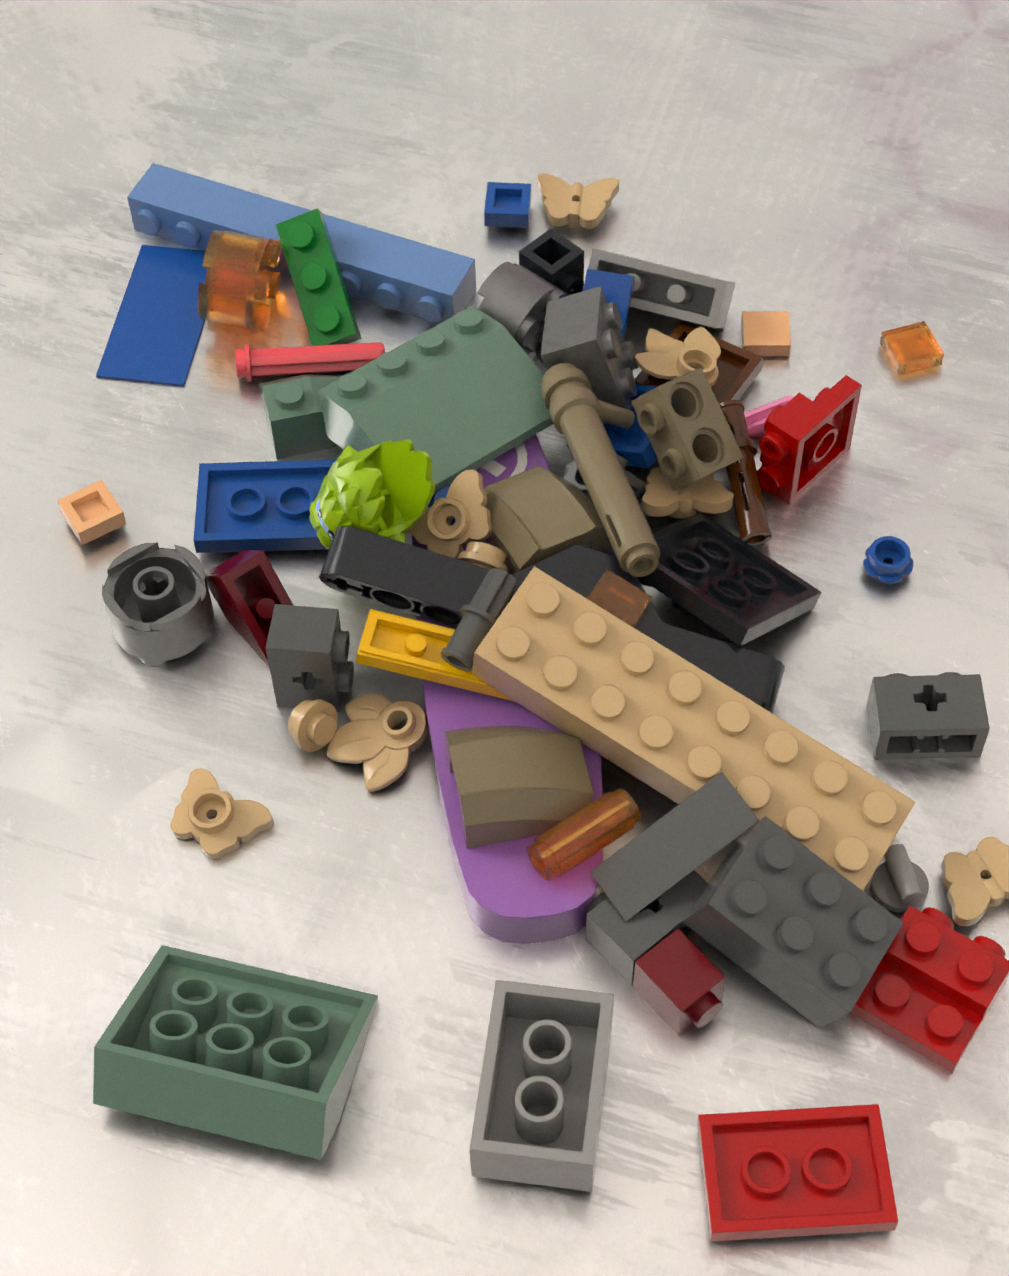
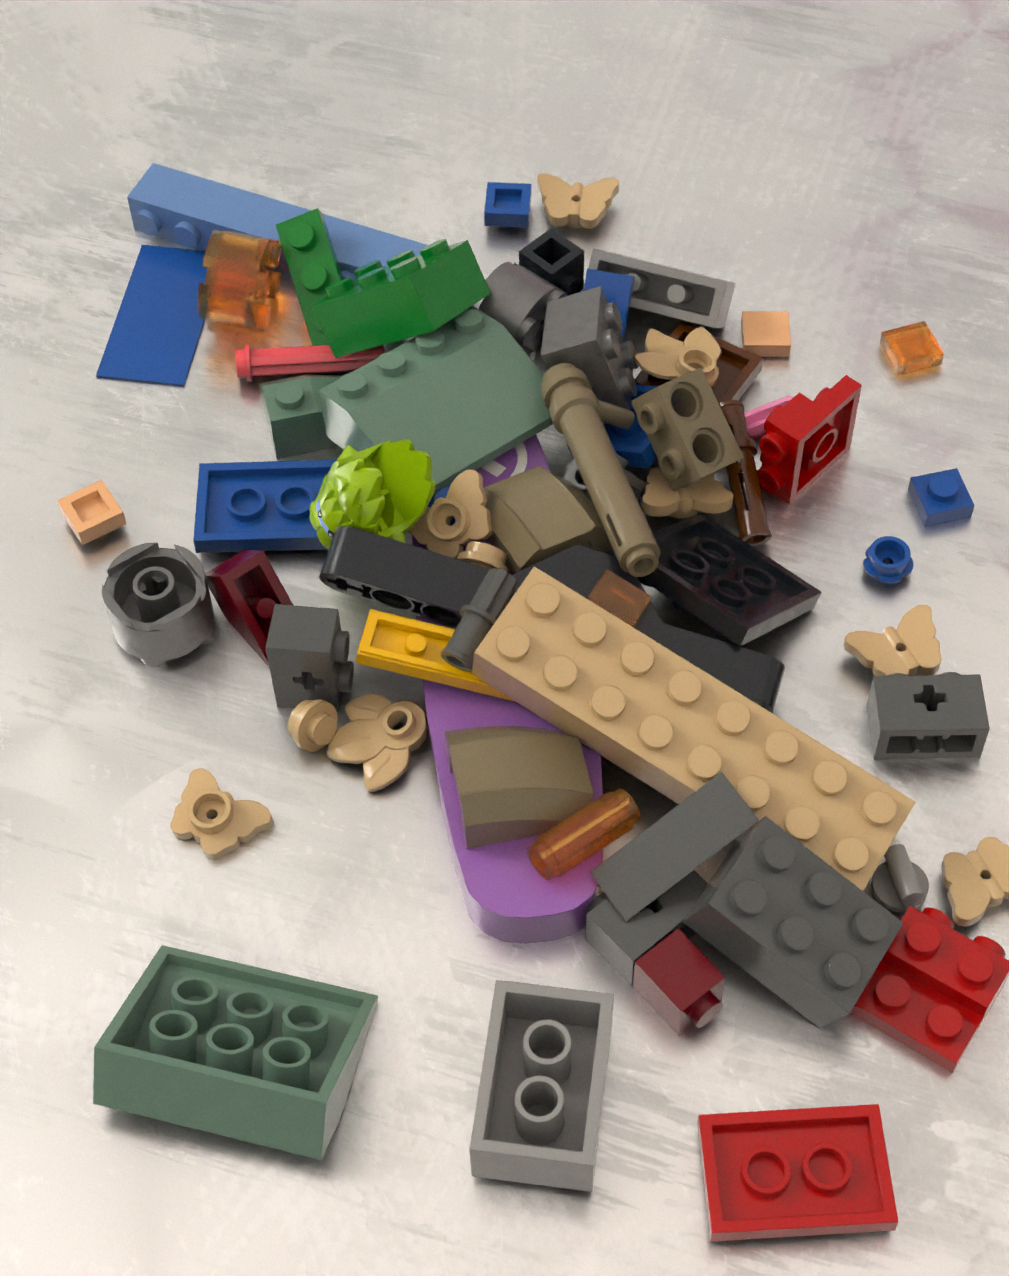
(401, 298): none -> green brick
(903, 650): none -> tan animal
(940, 497): none -> blue plate

